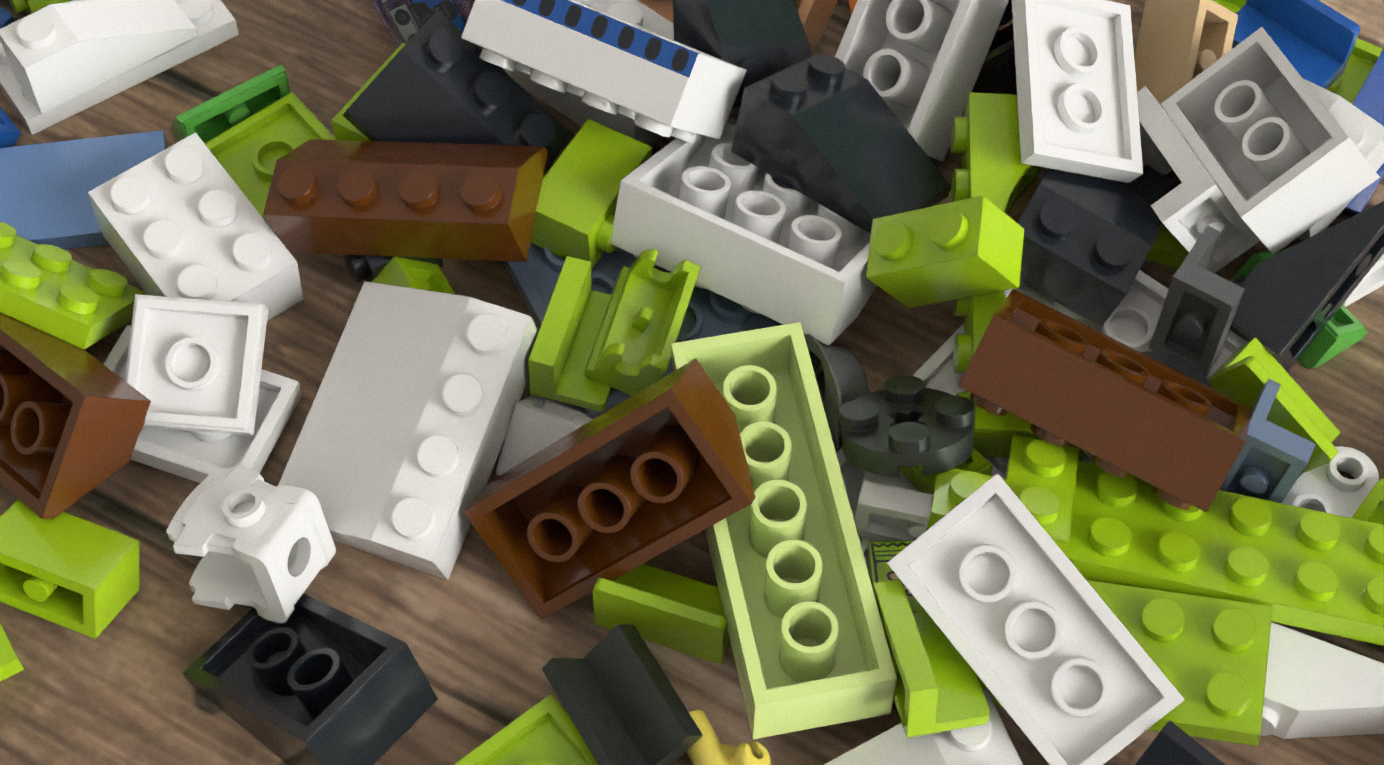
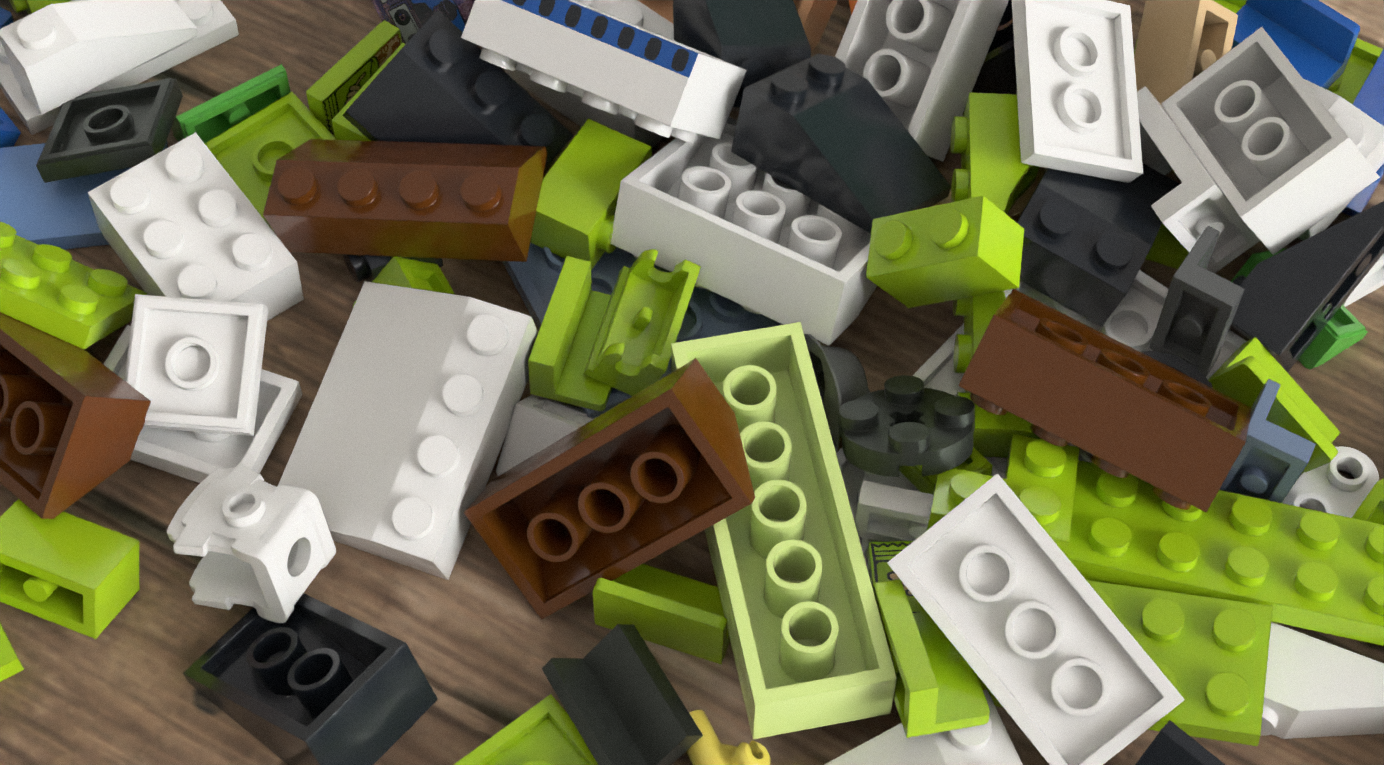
(110, 130): none -> pearl dark grey plate
(351, 72): none -> lime tile

